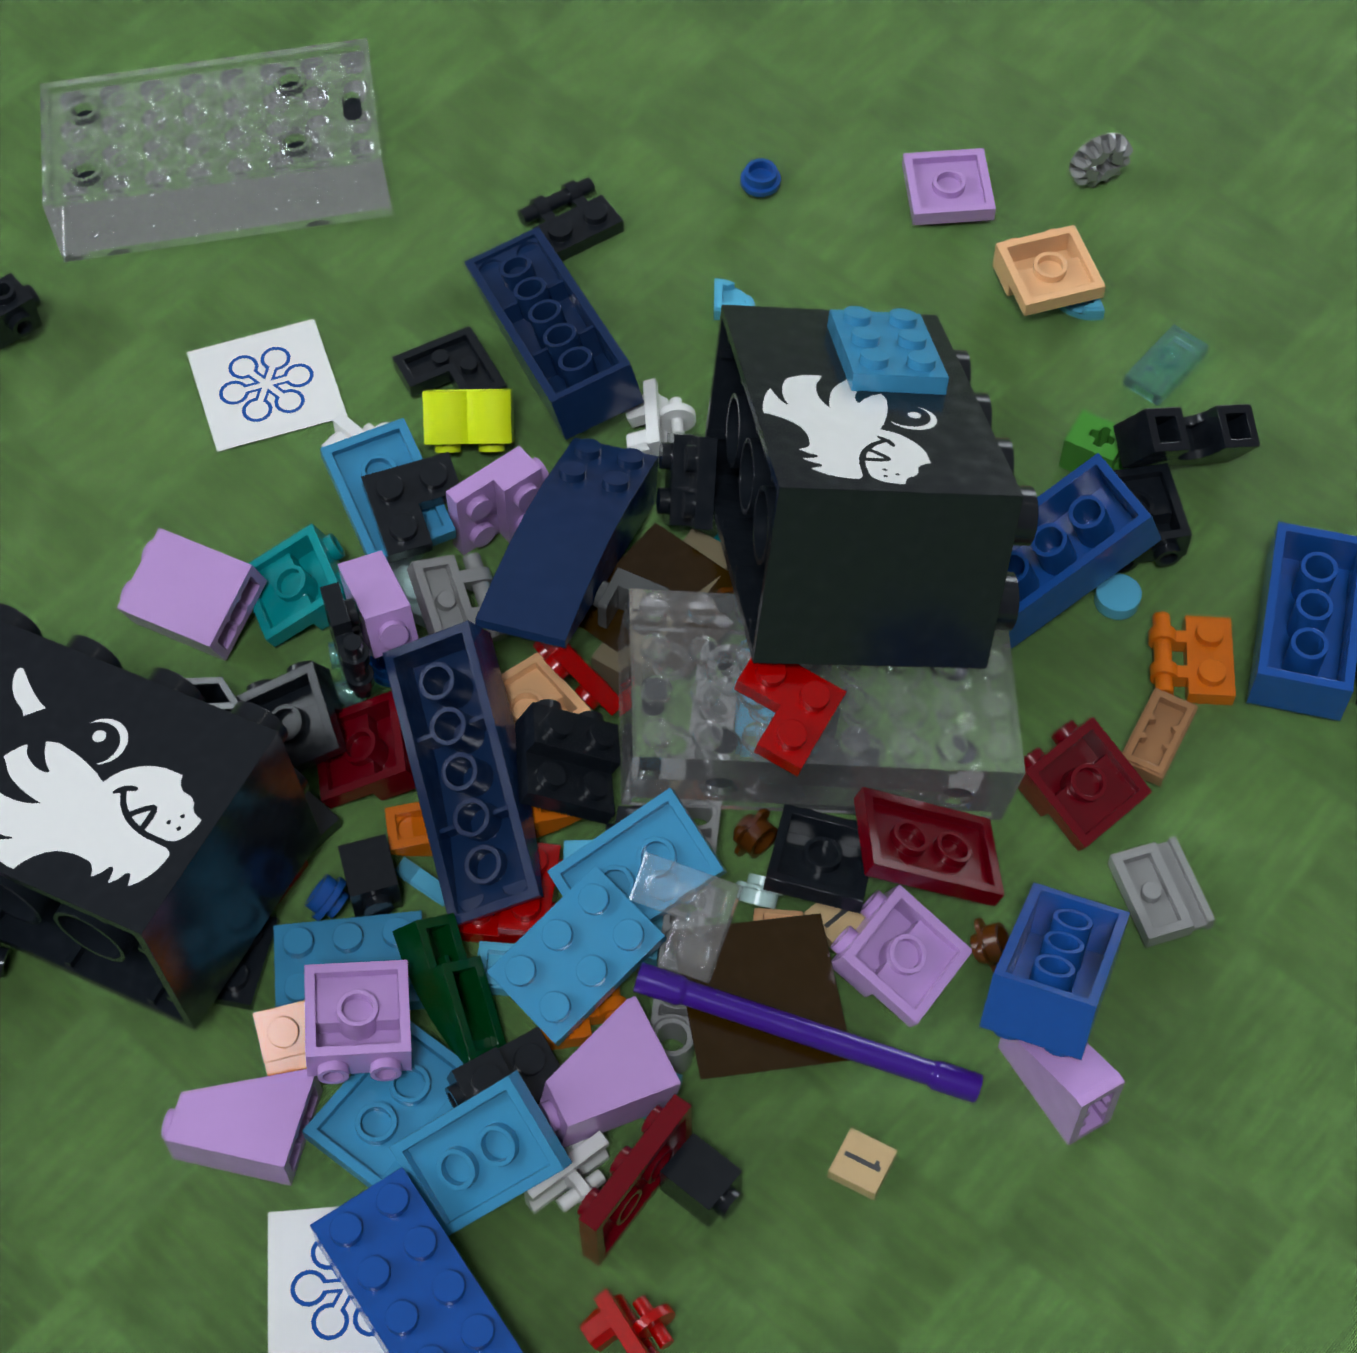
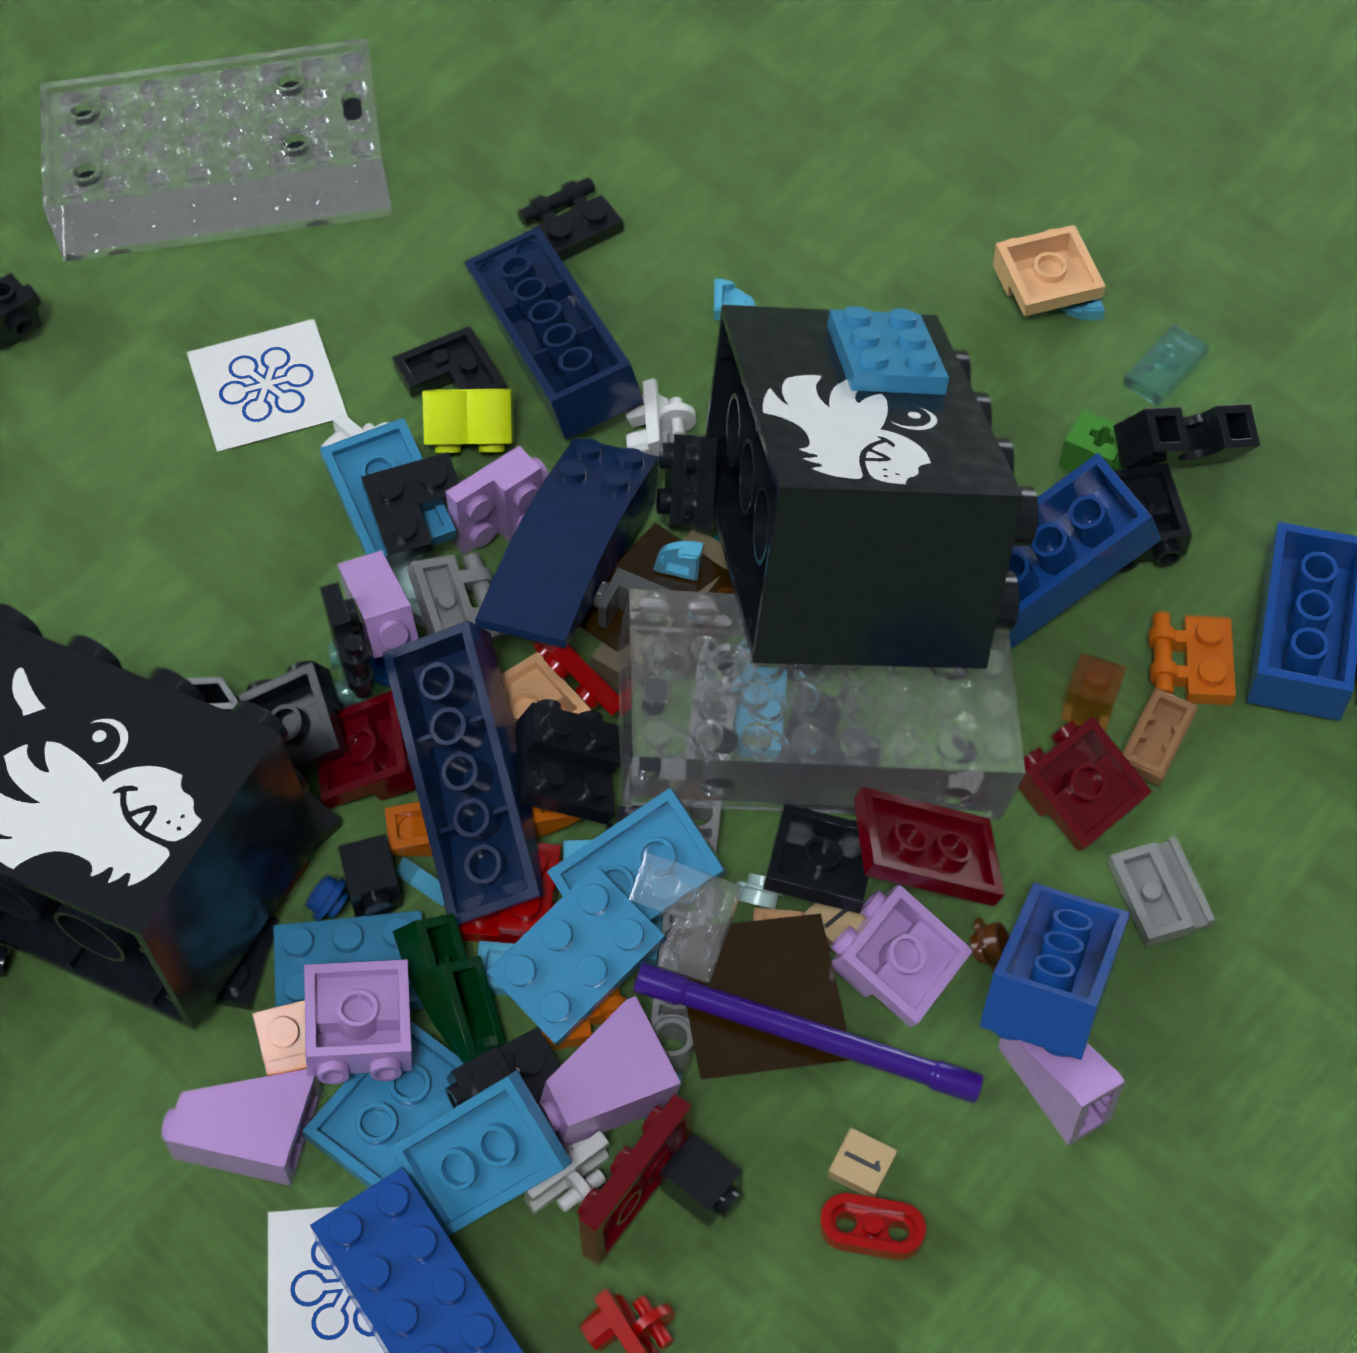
(191, 593): lavender brick -> none
(293, 584): teal plate -> none
(680, 559): none -> medium azure tile
(754, 834): reddish brown plate -> none
(760, 178): blue plate -> none
(801, 708): red plate -> none
(873, 1221): none -> red plate
(948, 186): lavender plate -> none
(1093, 690): none -> clear orange brick
(1100, 159): light grey gear -> none
(1118, 597): medium azure tile -> none

